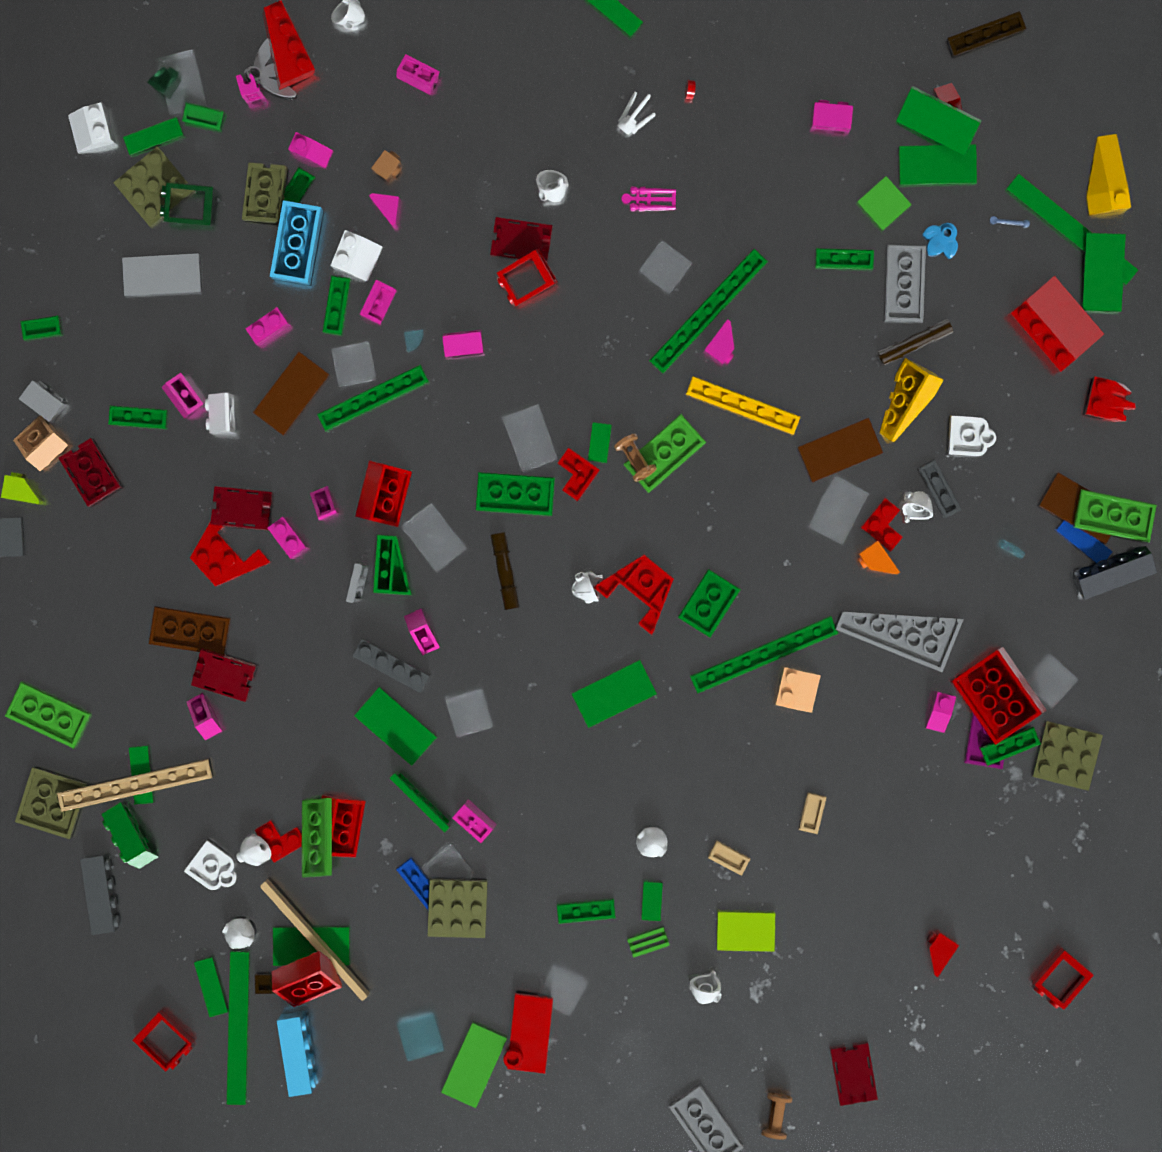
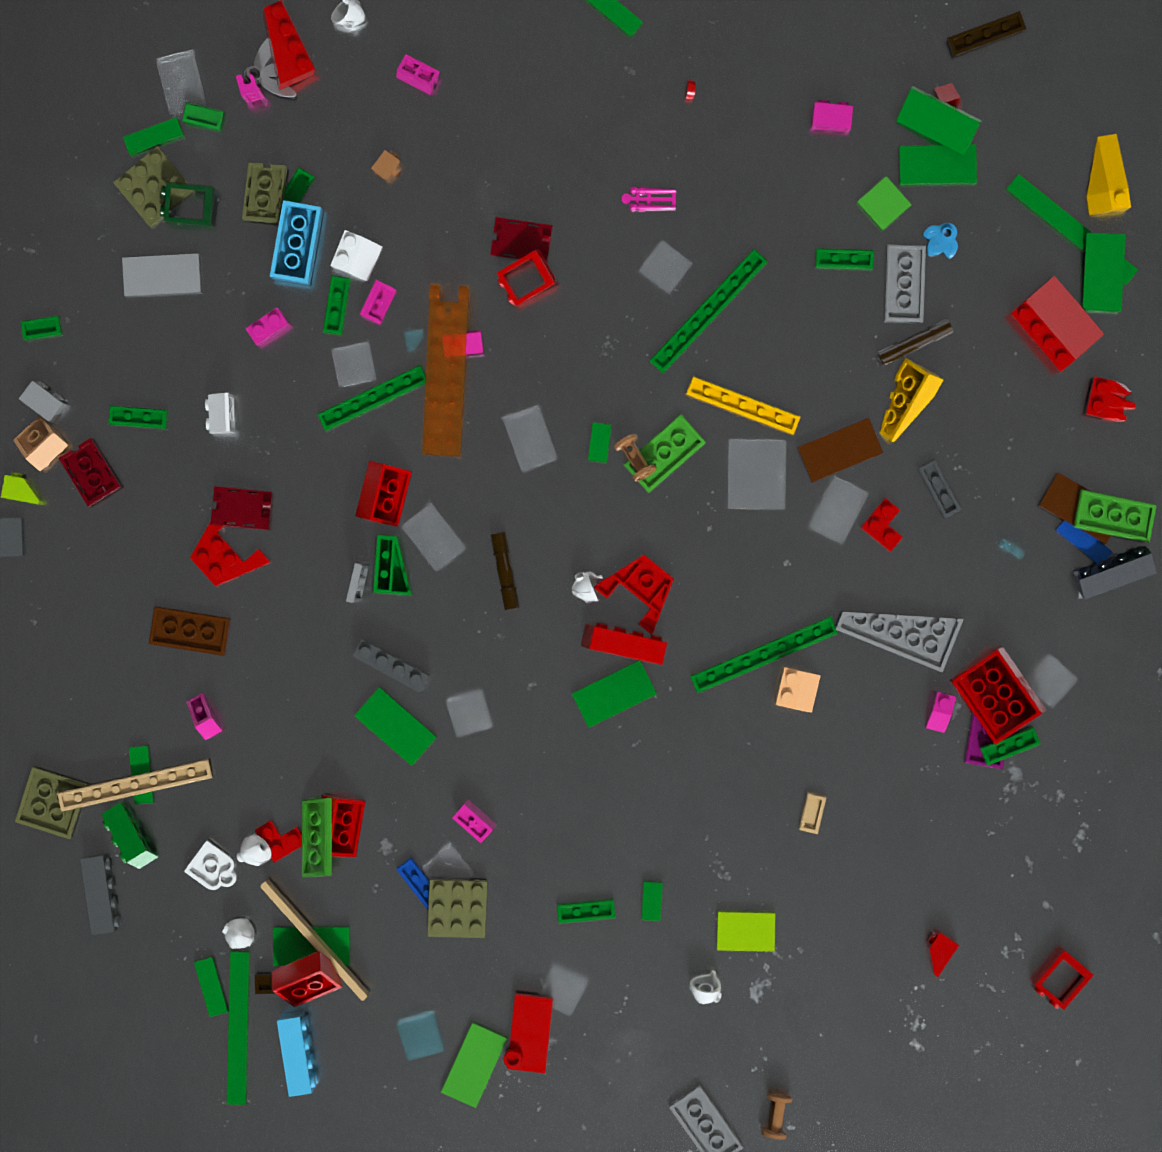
(47, 714): bright green tile -> none
(91, 127): white slope -> none
(152, 1052): red window -> none
(165, 81): clear green slope -> none
(182, 395): dark pink brick -> none
(223, 675): dark red piece -> none
(287, 537): dark pink brick -> none
(291, 393): reddish brown tile -> none
(310, 150): dark pink slope -> none
(324, 503): dark pink slope -> none
(388, 206): dark pink slope -> none
(421, 631): dark pink slope -> none
(421, 801): green tile -> none
(445, 373): none -> clear orange hinge
(515, 494): green tile -> none
(551, 185): white helmet -> none
(582, 472): red plate -> none
(624, 644): none -> red wedge
(627, 124): white plant -> none
(649, 949): bright green tile -> none
(652, 842): white helmet -> none
(709, 603): green tile -> none
(722, 345): dark pink slope -> none
(729, 858): tan tile -> none
(756, 474): none -> clear piece
(854, 1074): dark red piece -> none
(876, 559): orange slope -> none
(917, 505): white helmet -> none
(969, 436): white plate -> none
(993, 220): sand blue hinge -> none
(1067, 755): olive plate -> none

